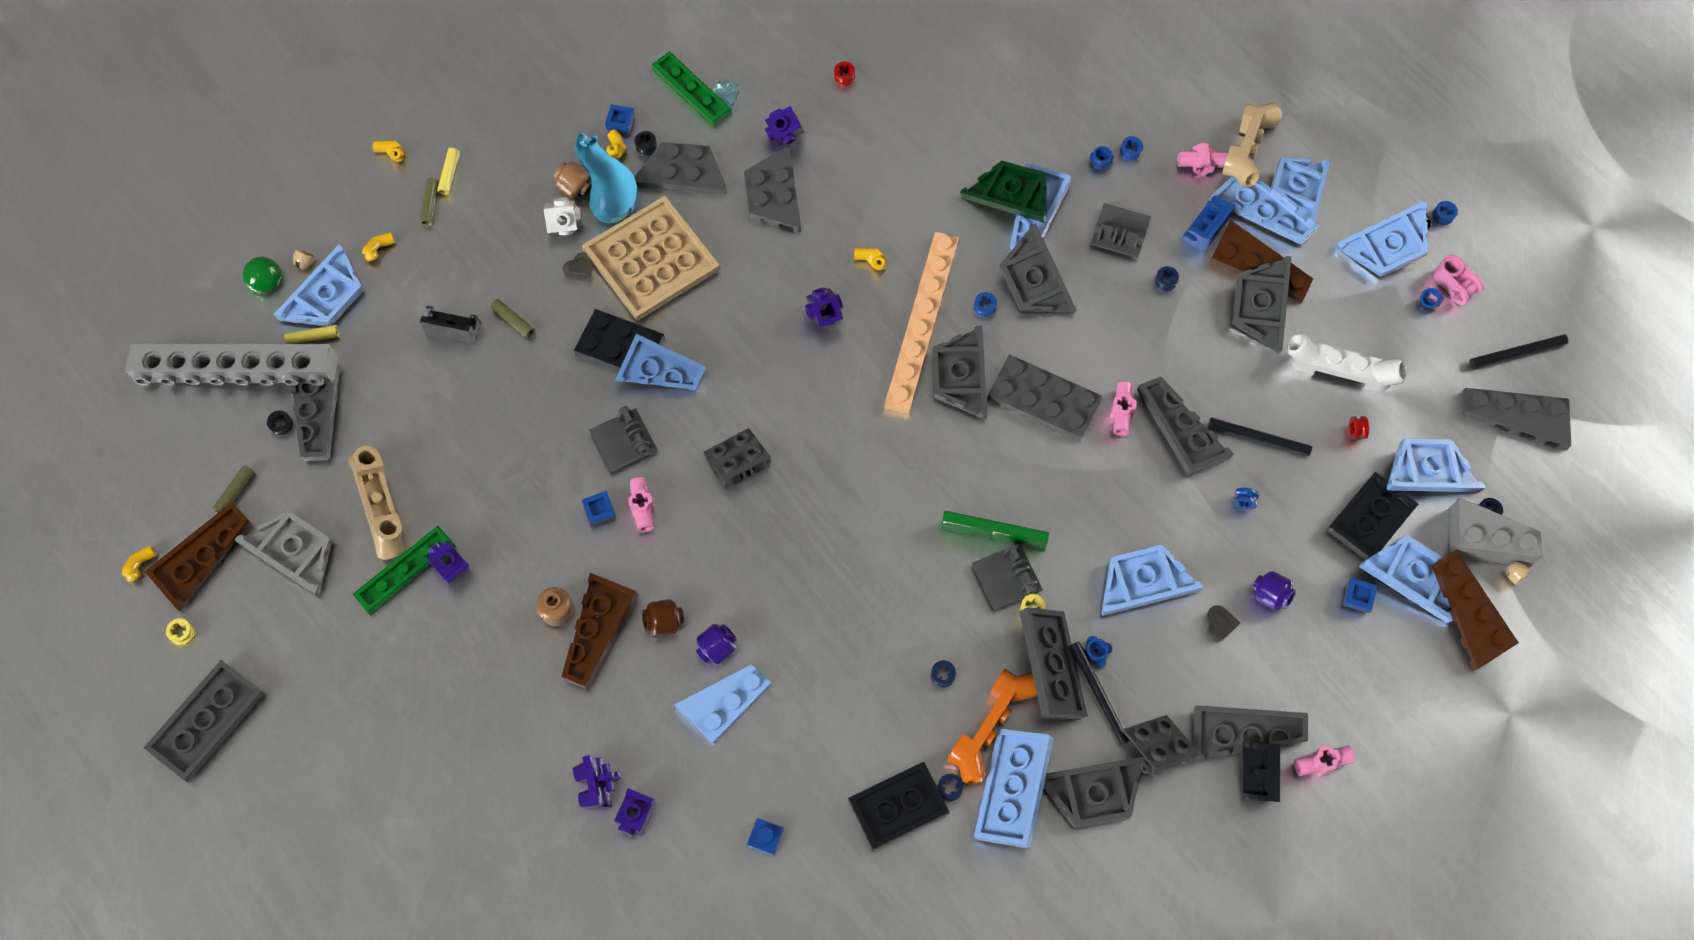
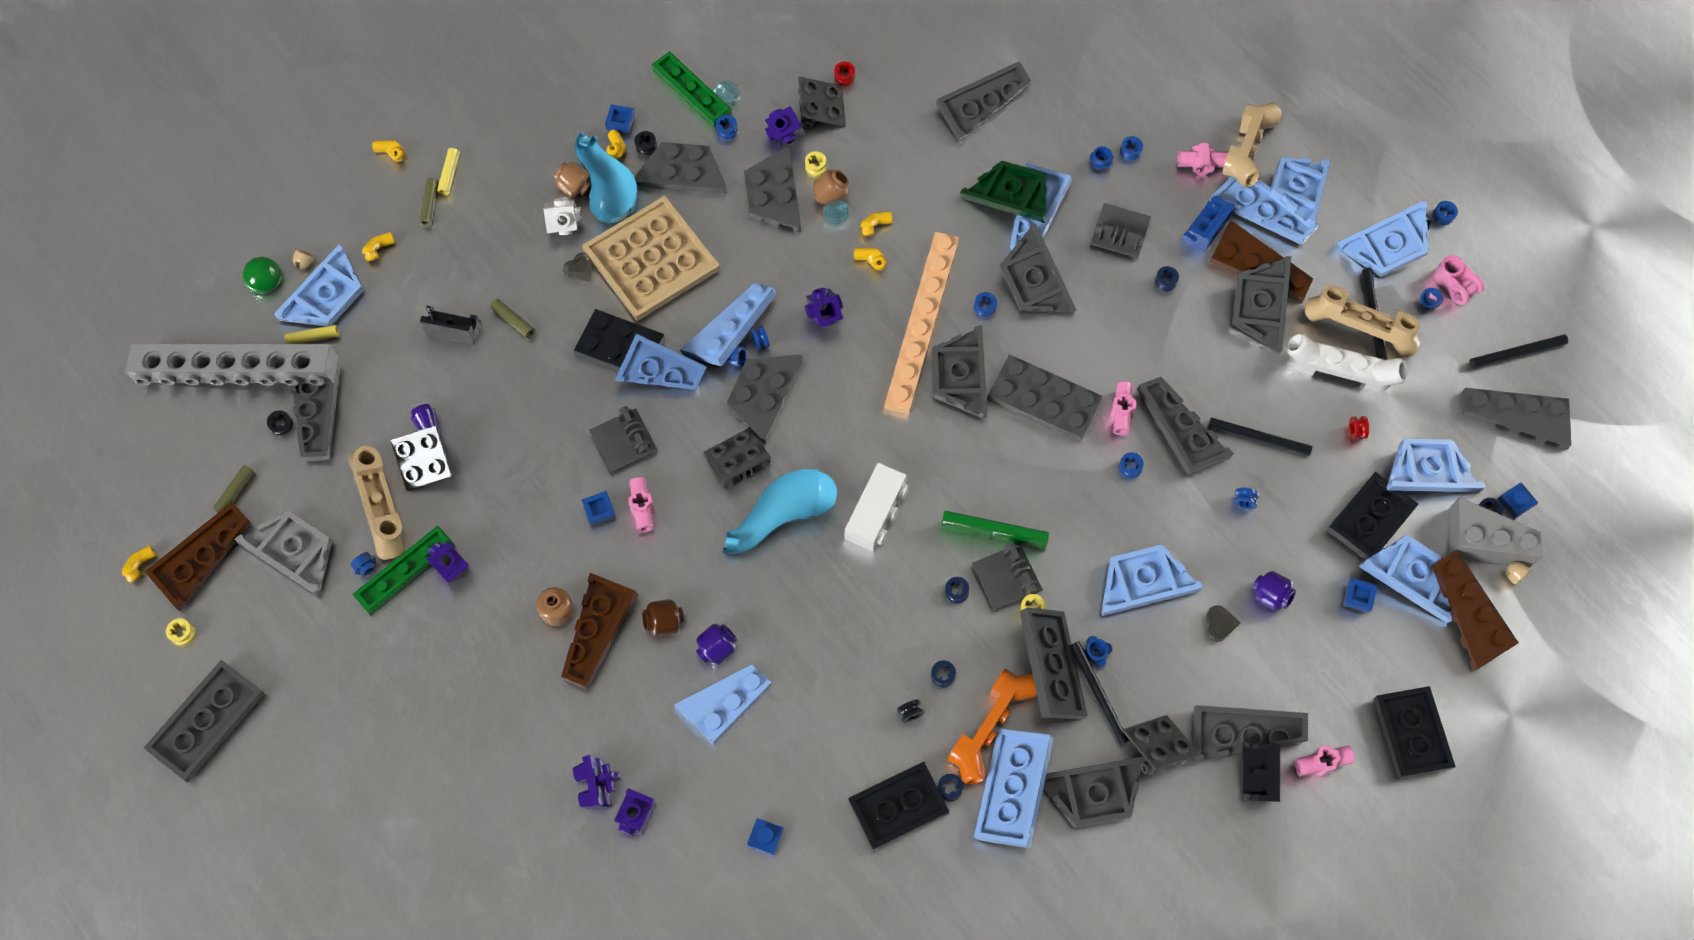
(363, 564): none -> blue plate
(421, 457): none -> hinge
(424, 417): none -> dark purple cone
(726, 120): none -> blue bush
(726, 331): none -> light blue wing
(738, 357): none -> blue hinge
(760, 338): none -> blue bush
(762, 391): none -> dark grey wing
(786, 499): none -> medium azure animal
(820, 102): none -> dark grey hinge
(821, 160): none -> light yellow bush
(830, 186): none -> medium nougat head
(835, 211): none -> clear light blue plate
(875, 219): none -> yellow arm
(876, 507): none -> white brick
(910, 711): none -> black bush
(957, 599): none -> dark blue bush
(978, 101): none -> dark grey wing
(1131, 457): none -> blue bush
(1334, 305): none -> tan plate
(1371, 298): none -> black bar
(1414, 732): none -> black plate
(1517, 500): none -> blue plate

